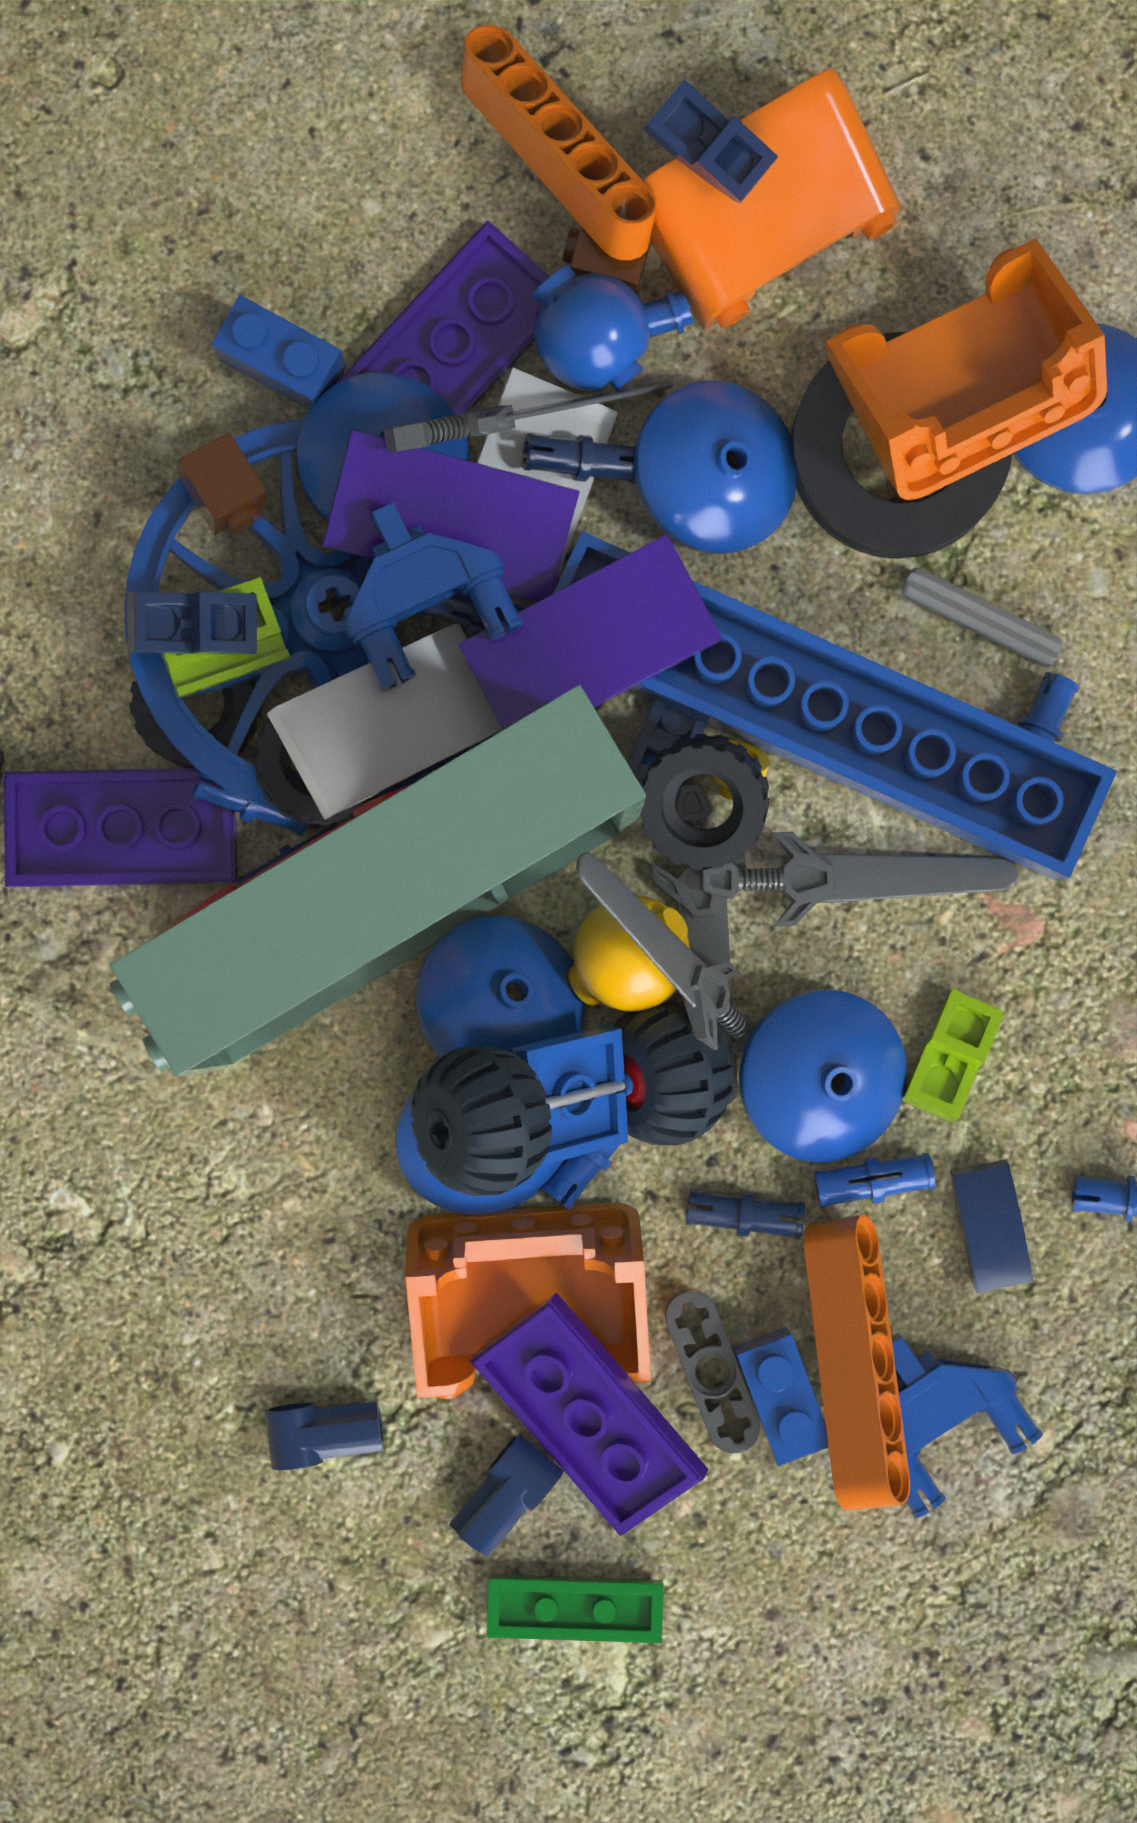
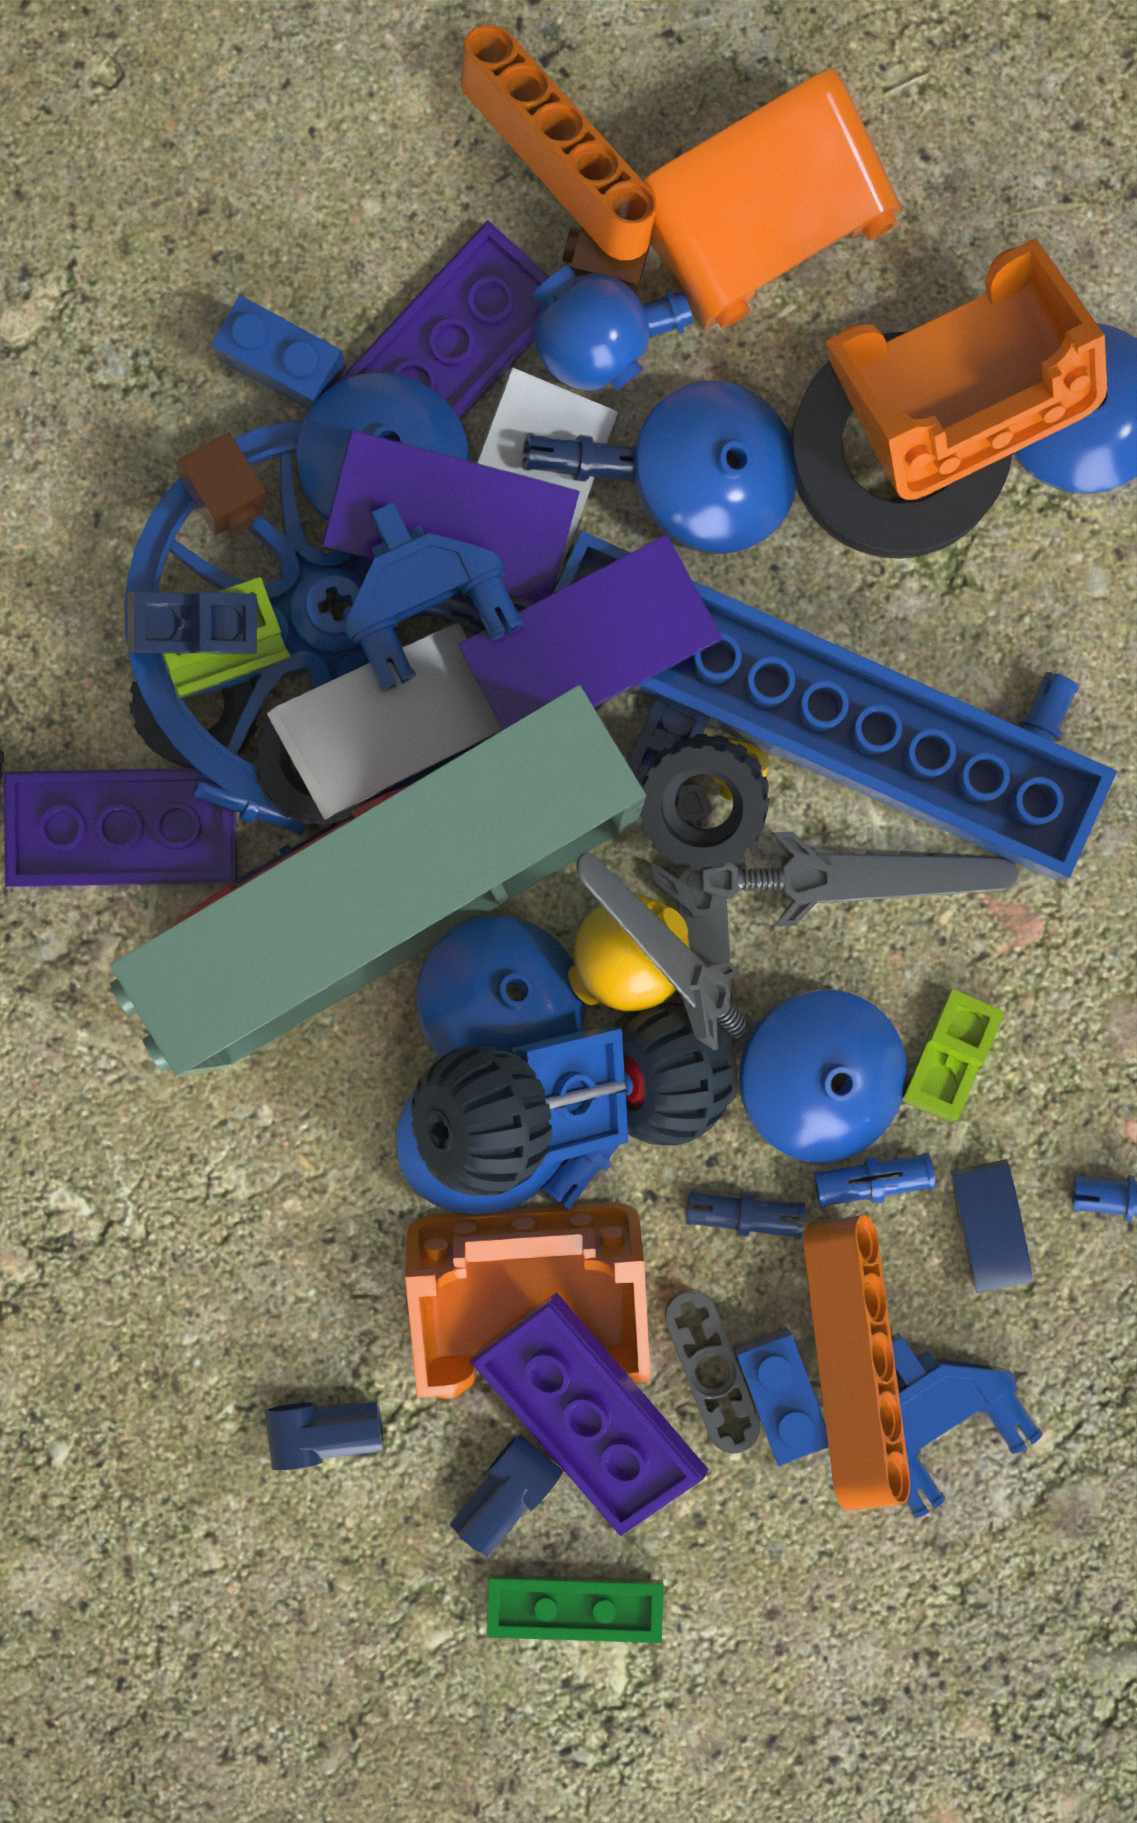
(491, 420): dark grey sword -> none
(709, 143): dark blue slope -> none
(982, 617): light grey axle -> none

